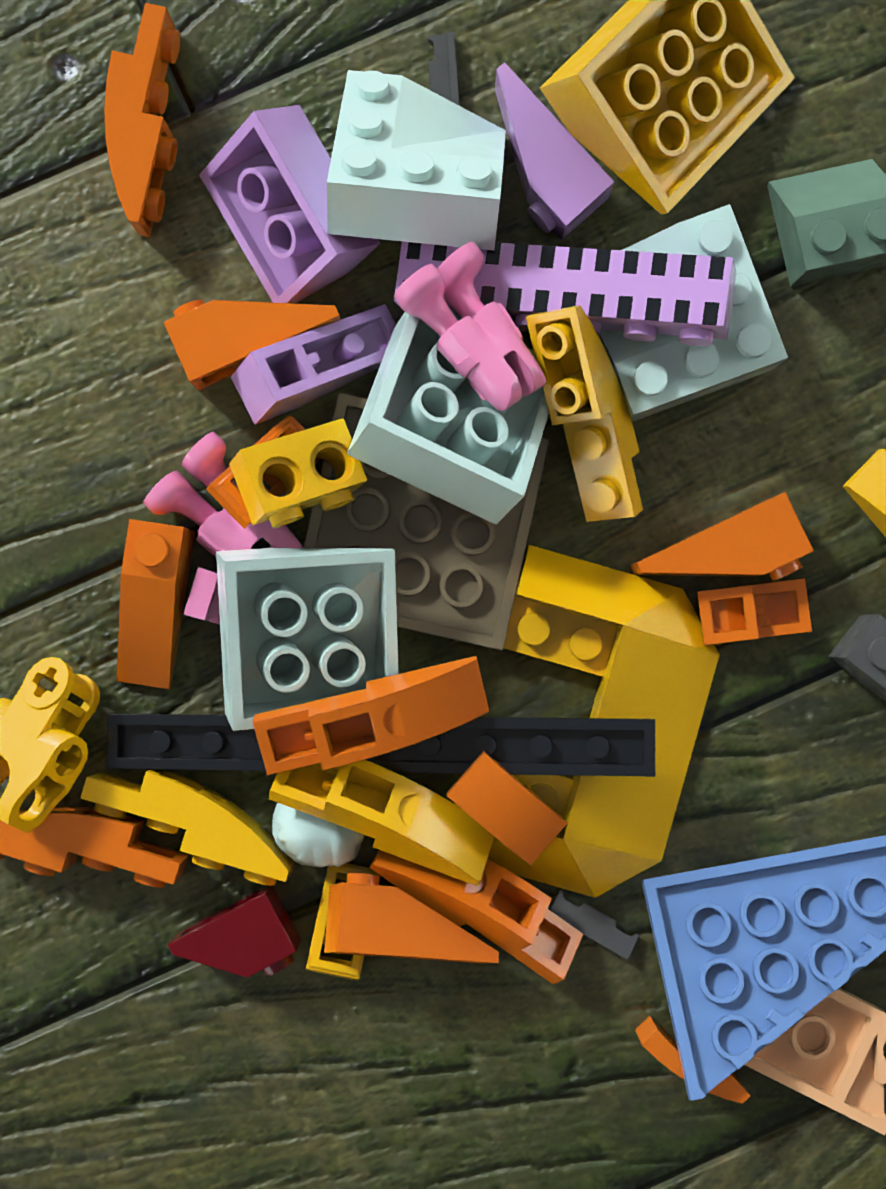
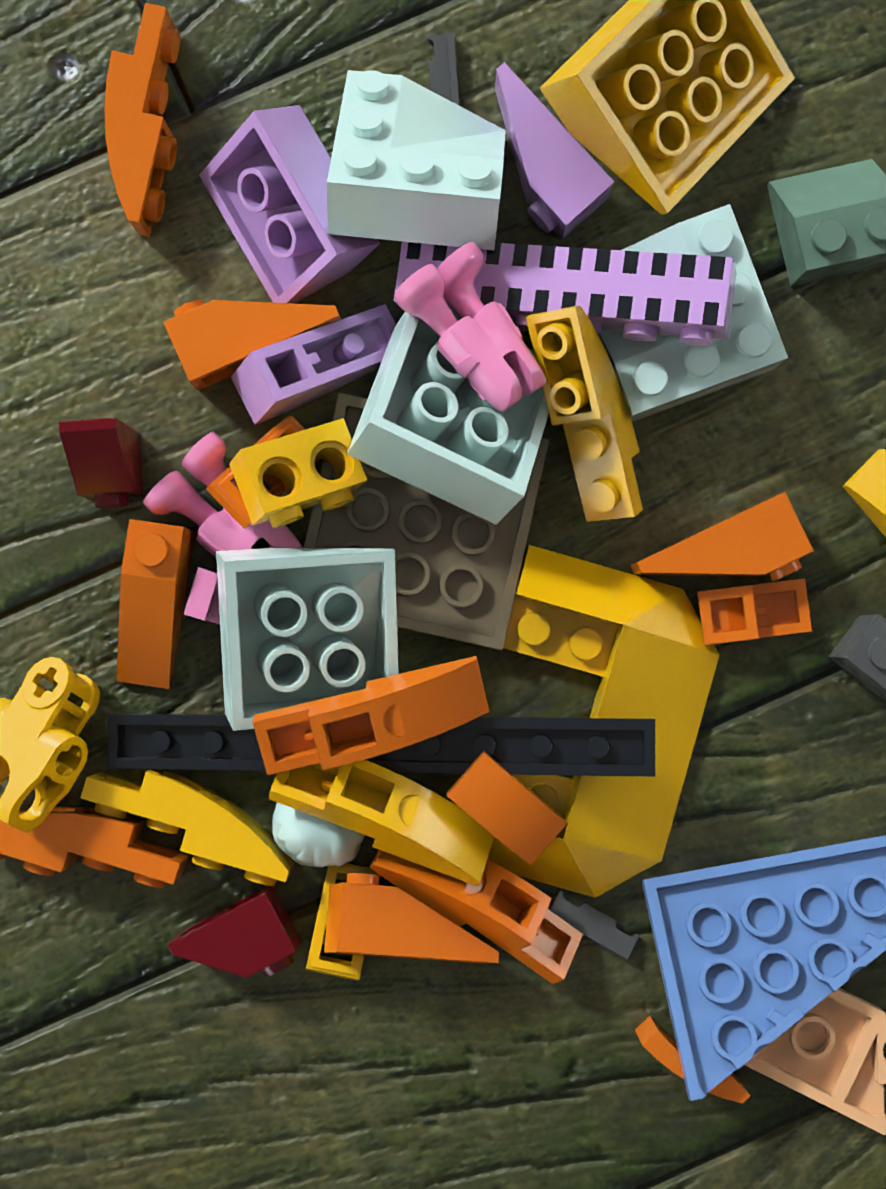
(103, 460): none -> dark red slope

